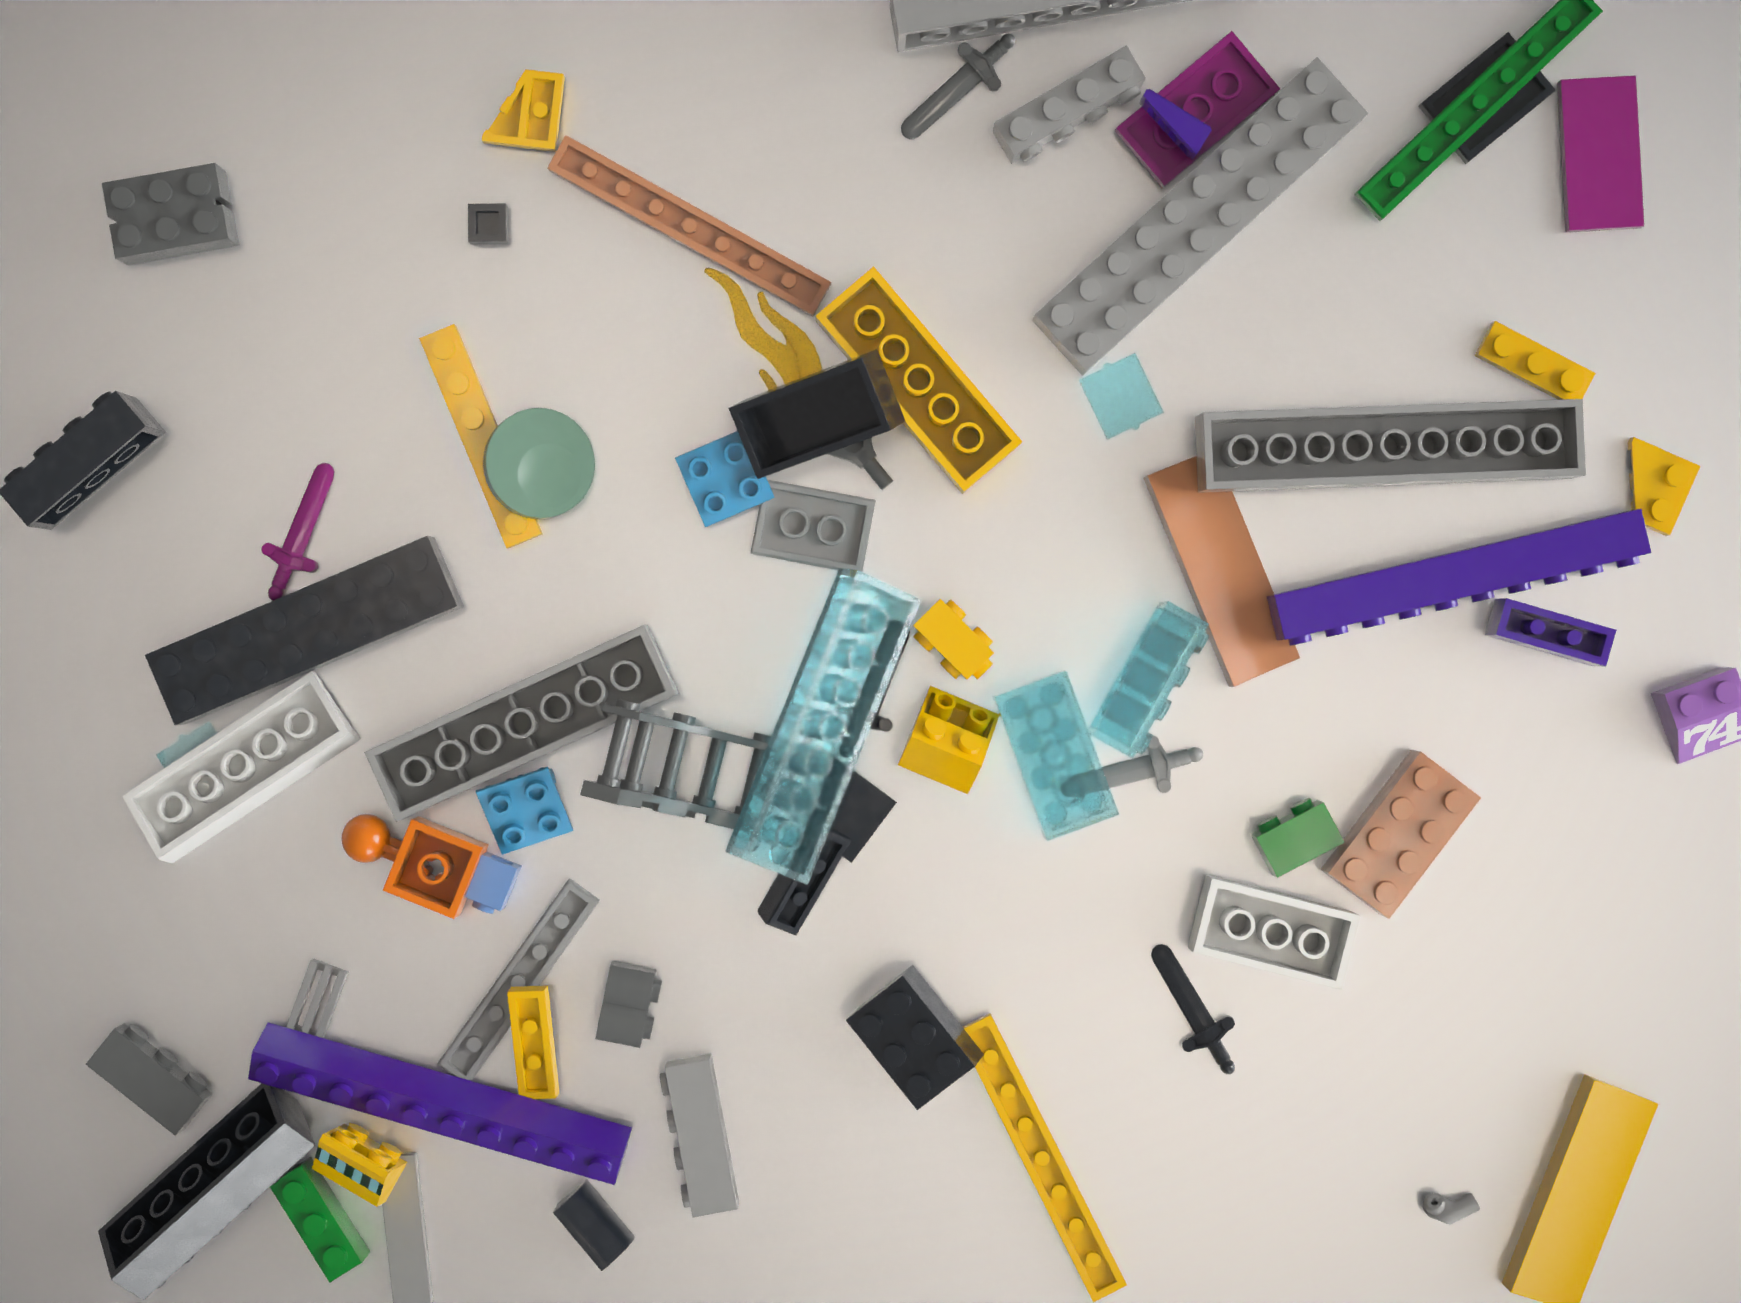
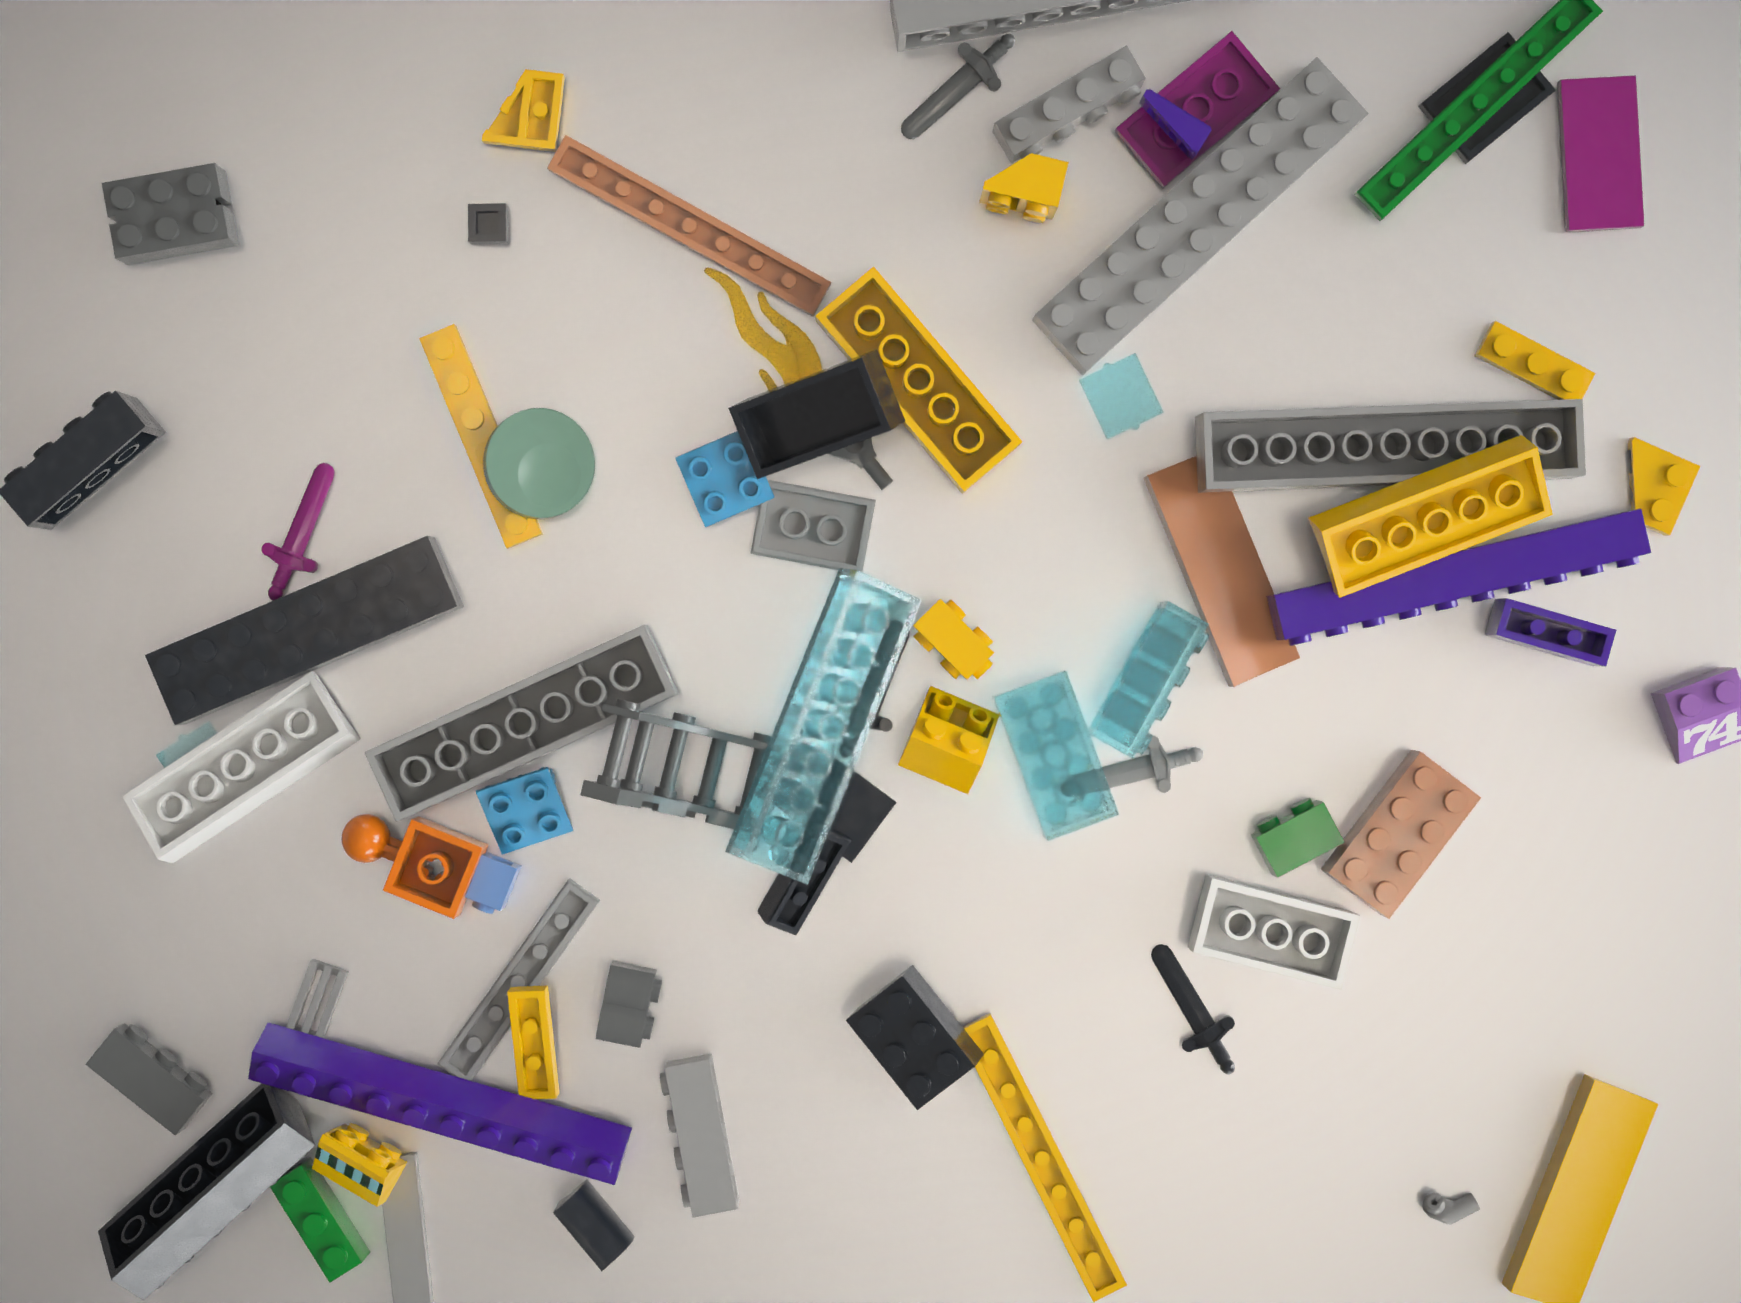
(1027, 187): none -> yellow slope
(1432, 515): none -> yellow arch

